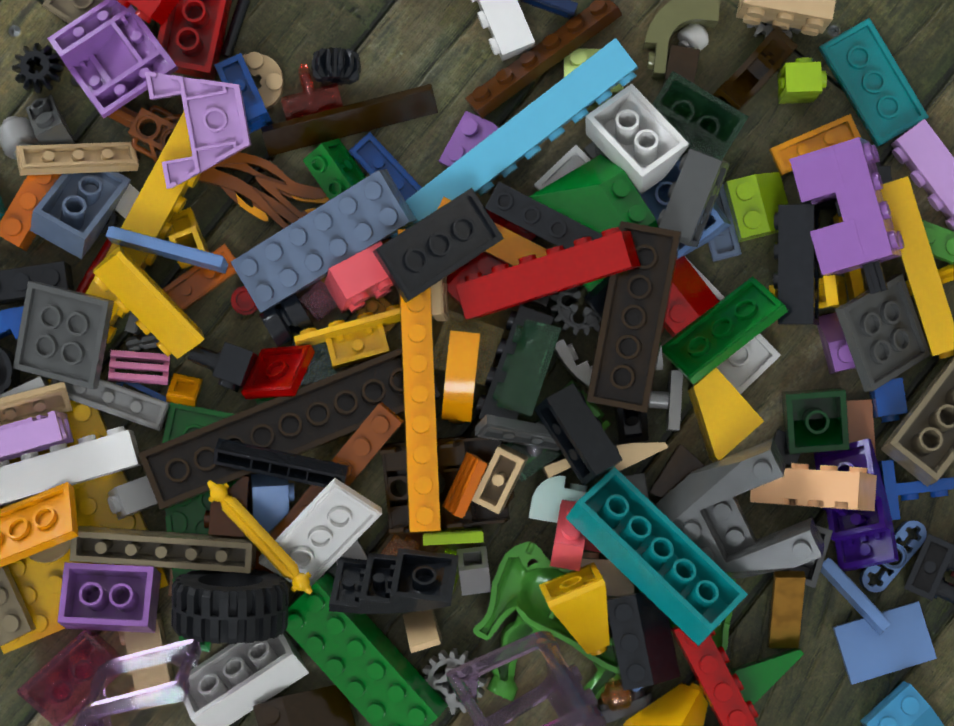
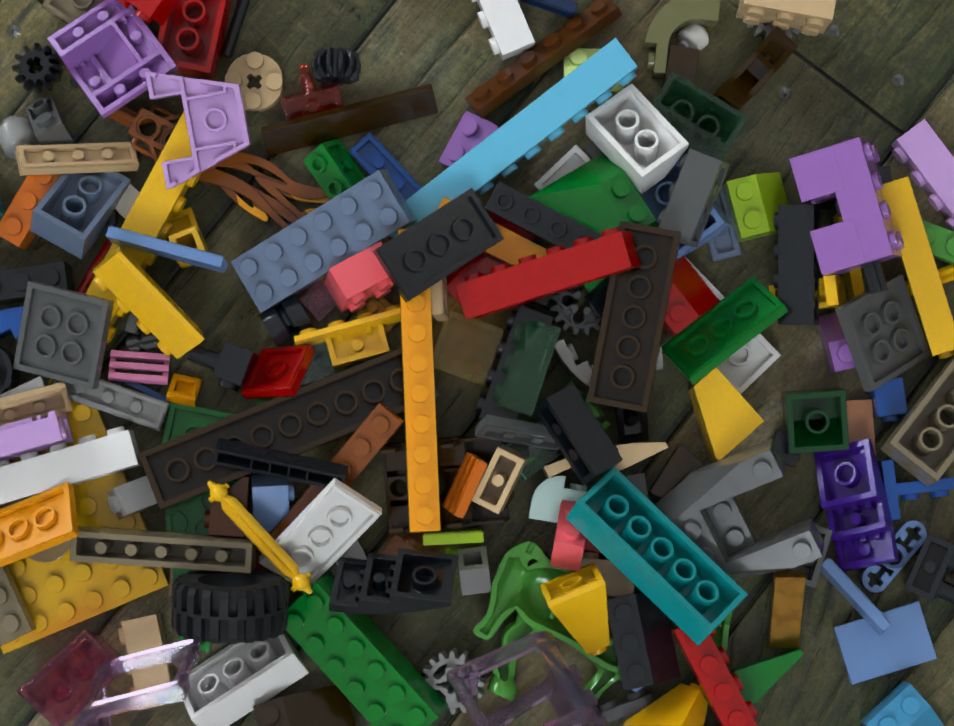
(109, 597): medium lavender brick -> none
(199, 281): orange tile -> none
(236, 72): blue bracket -> none
(242, 302): red plate -> none
(422, 630): tan slope -> none
(460, 376): light orange arch -> none
(616, 697): clear orange piece -> none
(670, 400): light grey tile -> none
(801, 81): lime brick -> none
(820, 488): light nougat wedge -> none
(822, 137): light orange tile -> none
(873, 82): teal tile -> none

